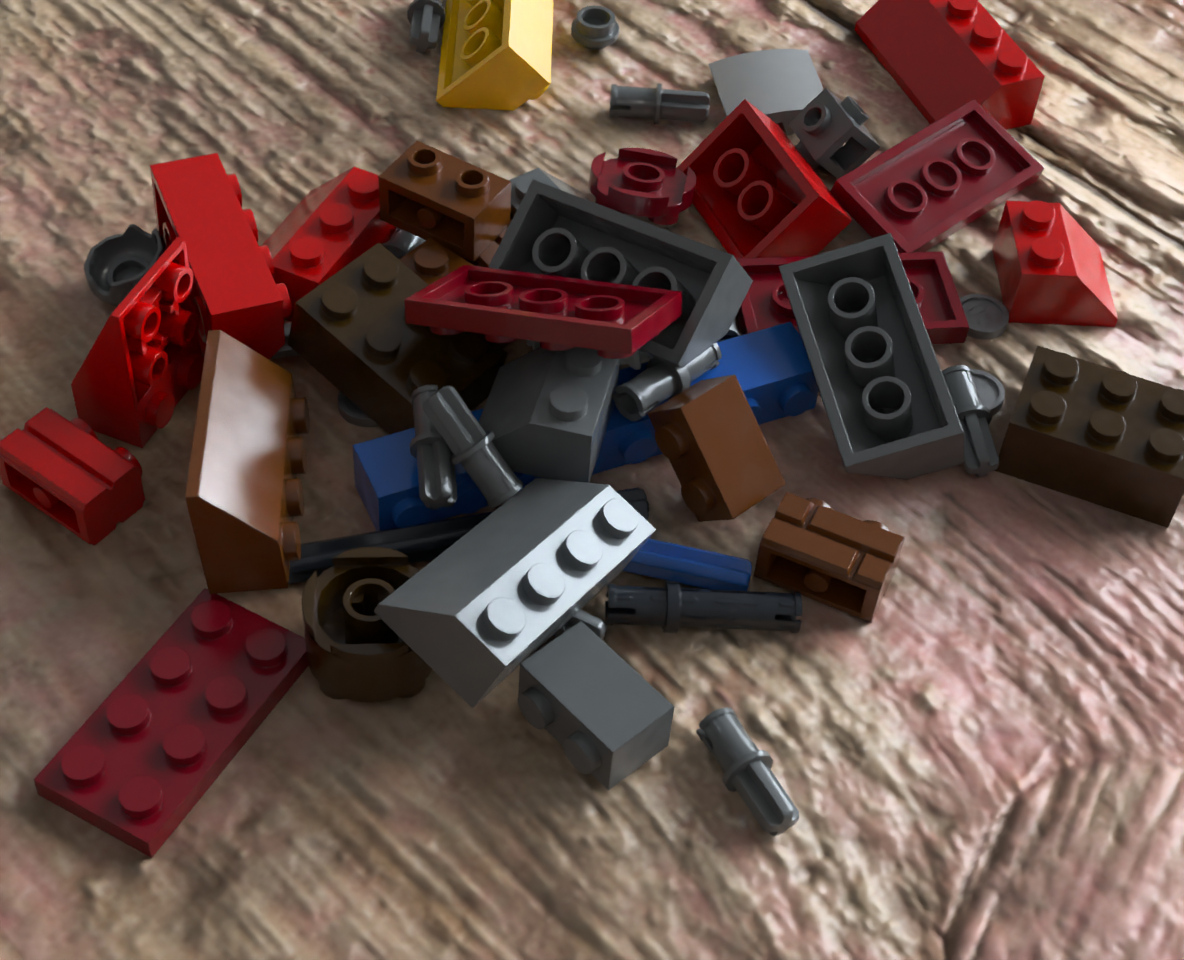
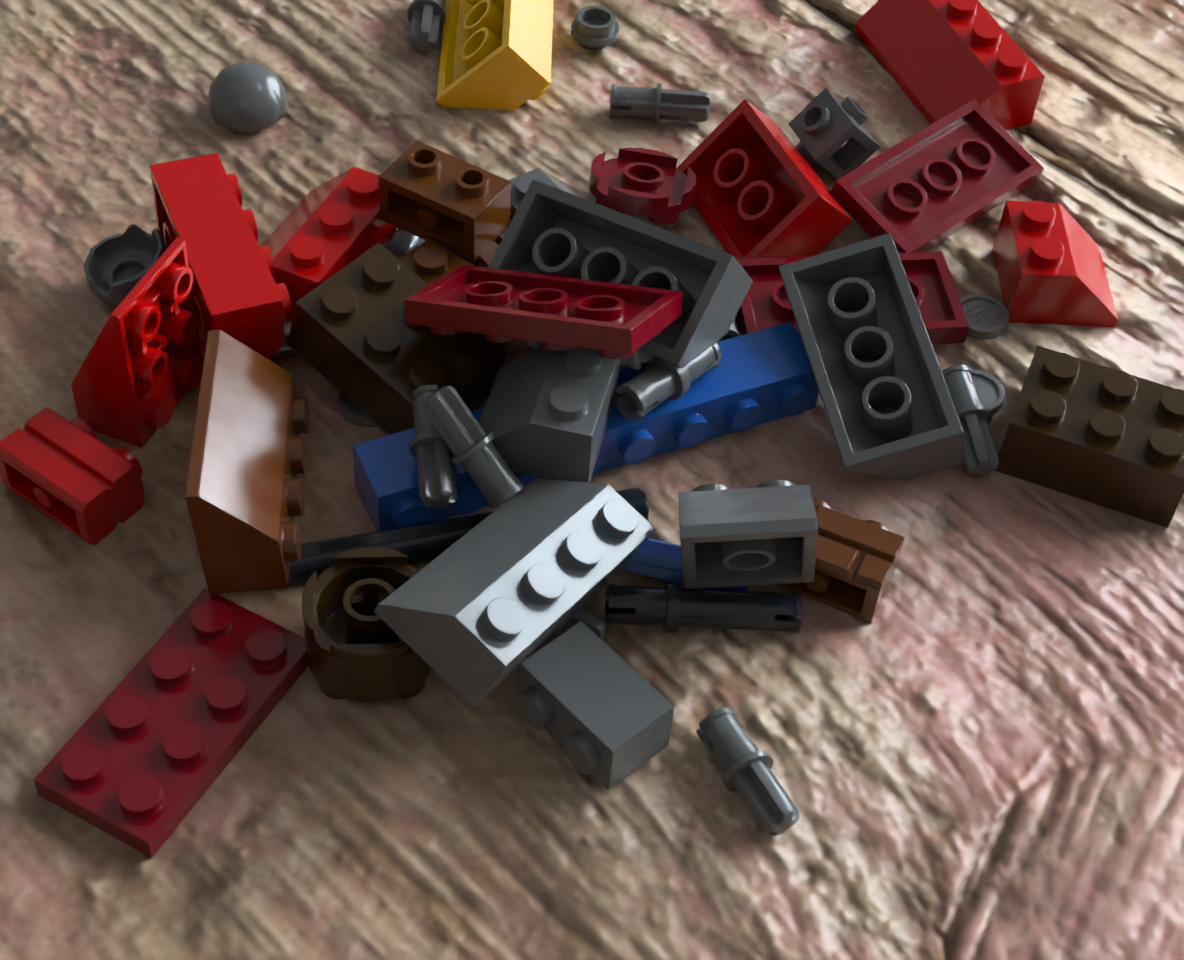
(247, 98): none -> dark grey hair
(716, 449): reddish brown brick -> none
(748, 535): none -> dark grey slope
(771, 80): light grey slope -> none

